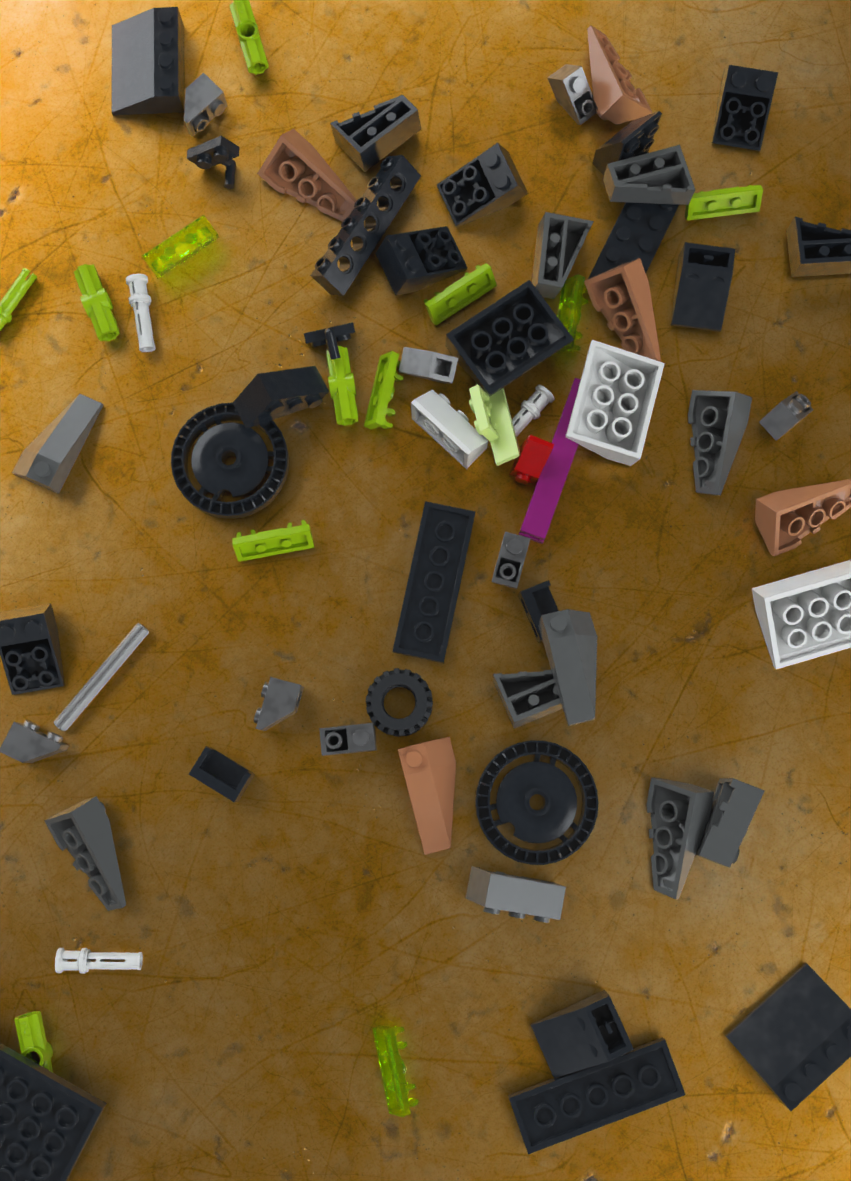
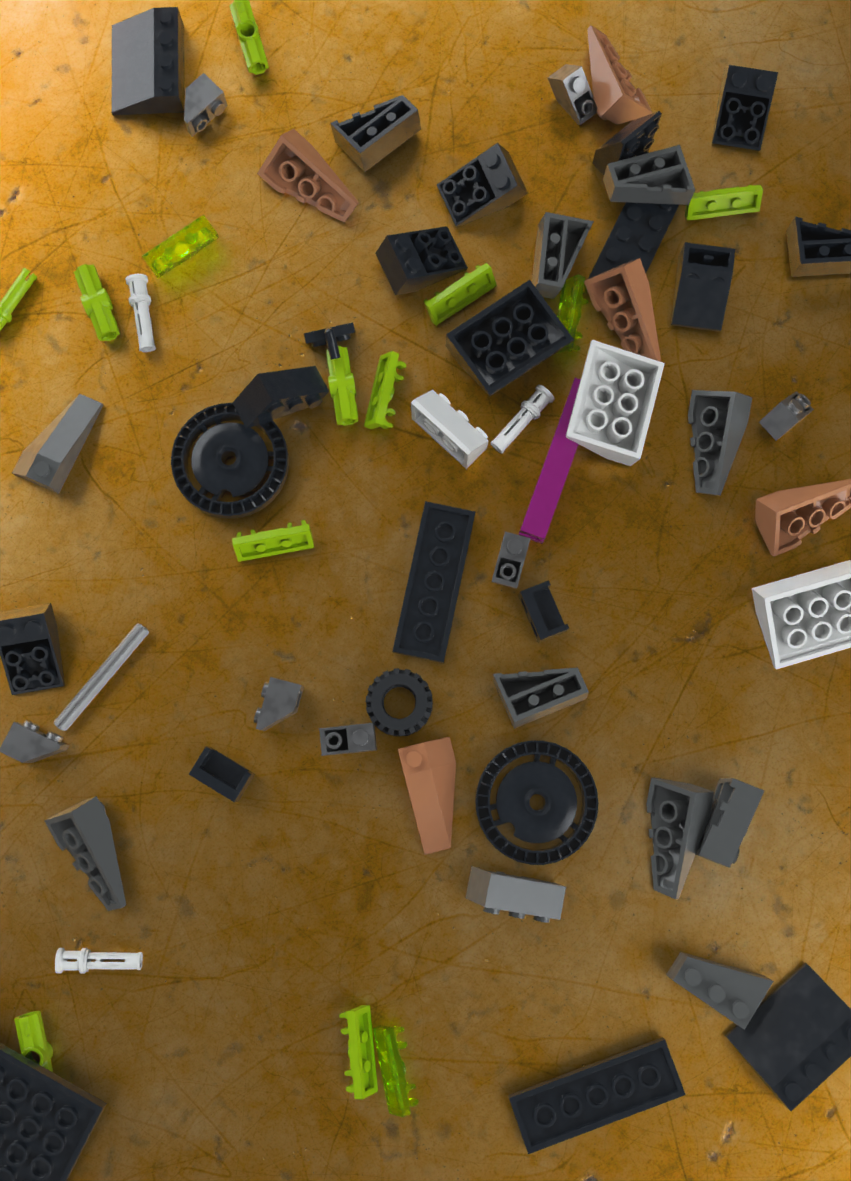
(216, 152): black plate -> none
(360, 1052): none -> lime plate
(377, 220): black brick -> none
(428, 365): flat silver slope -> none
(495, 423): yellowish green bracket -> none
(532, 459): red slope -> none
(572, 655): dark grey wedge -> none
(582, 1035): black slope -> none
(722, 987): none -> dark grey wedge

